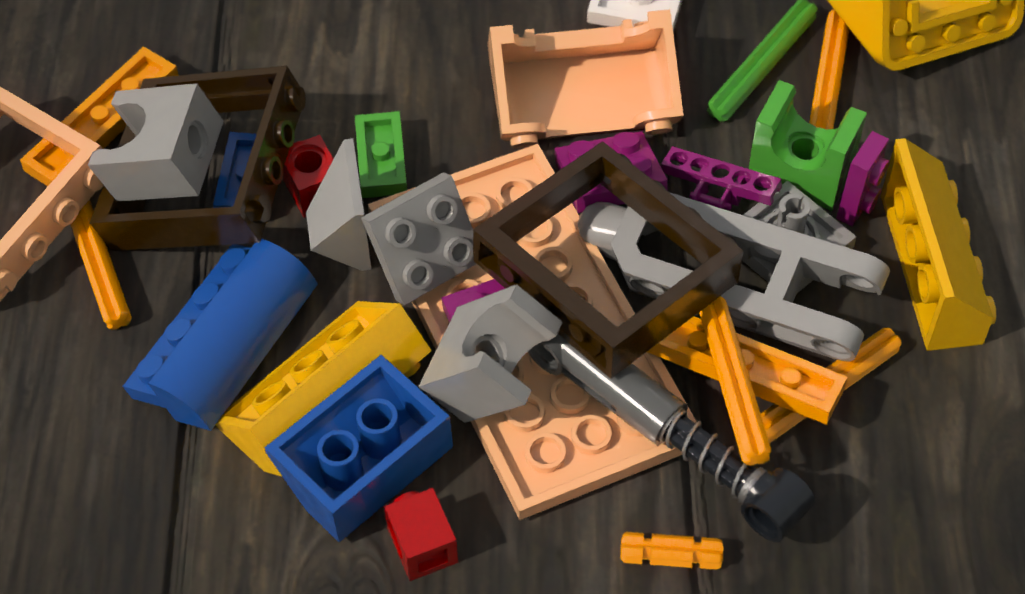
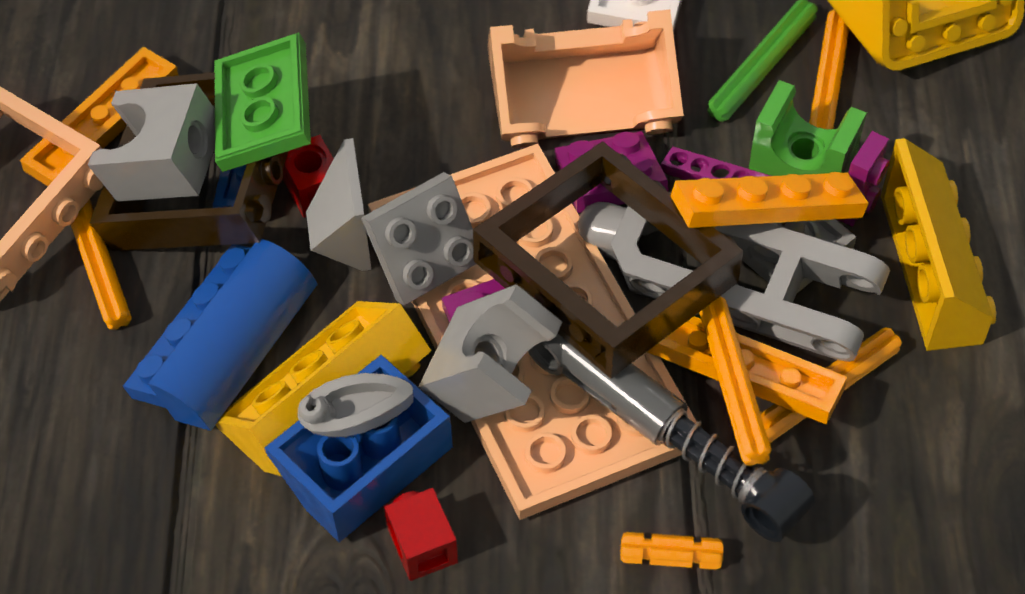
(261, 102): none -> bright green tile
(354, 404): none -> light grey arm
(380, 154): bright green plate -> none
(768, 199): none -> light orange plate

